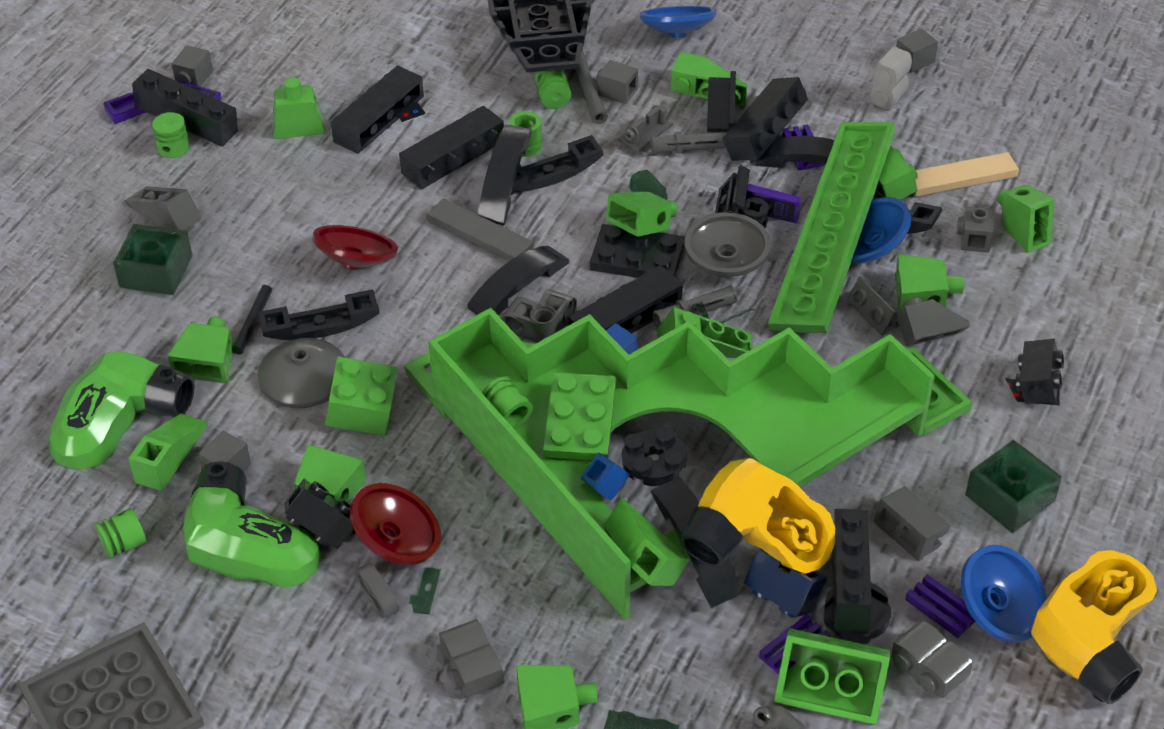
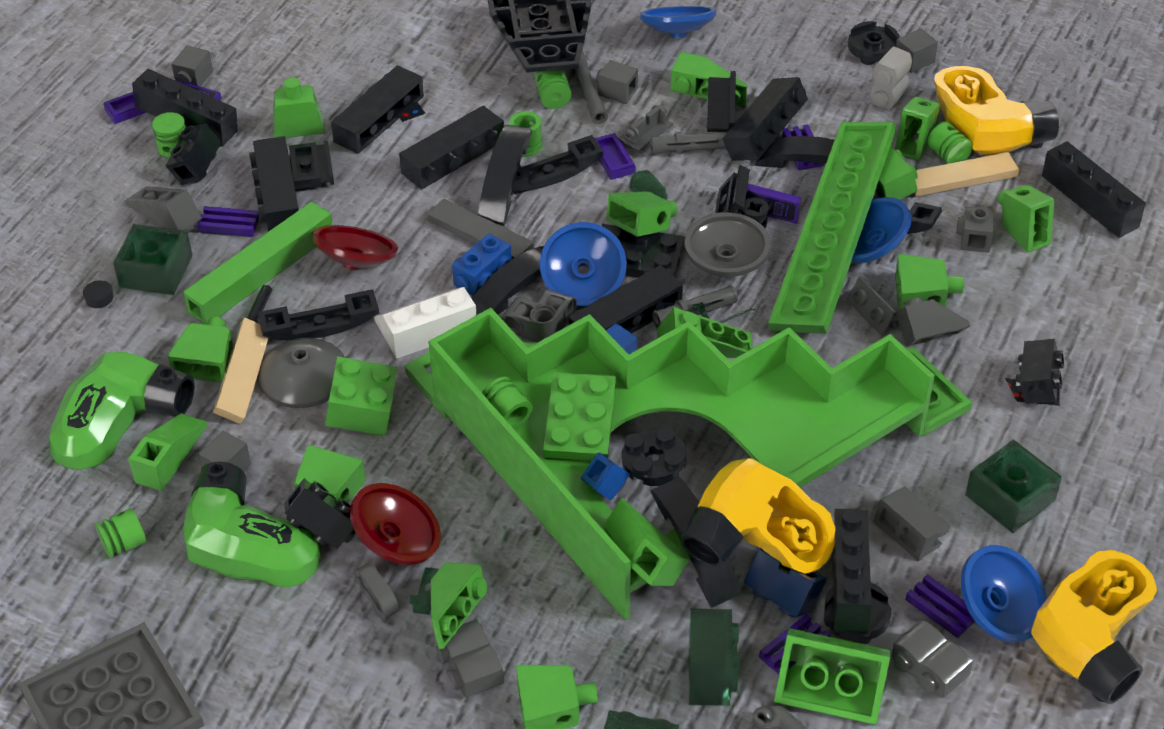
(98, 294): none -> black tile
(193, 153): none -> black brick
(228, 221): none -> dark purple tile
(241, 372): none -> tan tile
(255, 264): none -> bright green brick
(275, 181): none -> black brick
(311, 165): none -> black plate
(415, 324): none -> white slope
(454, 595): none -> bright green slope
(480, 263): none -> blue brick
(580, 246): none -> blue dish
(615, 157): none -> dark purple tile
(712, 657): none -> clear green brick
(882, 41): none -> black plate
(917, 118): none -> bright green torso
(949, 143): none -> bright green piece
(985, 115): none -> yellow piece
(1093, 189): none -> black brick

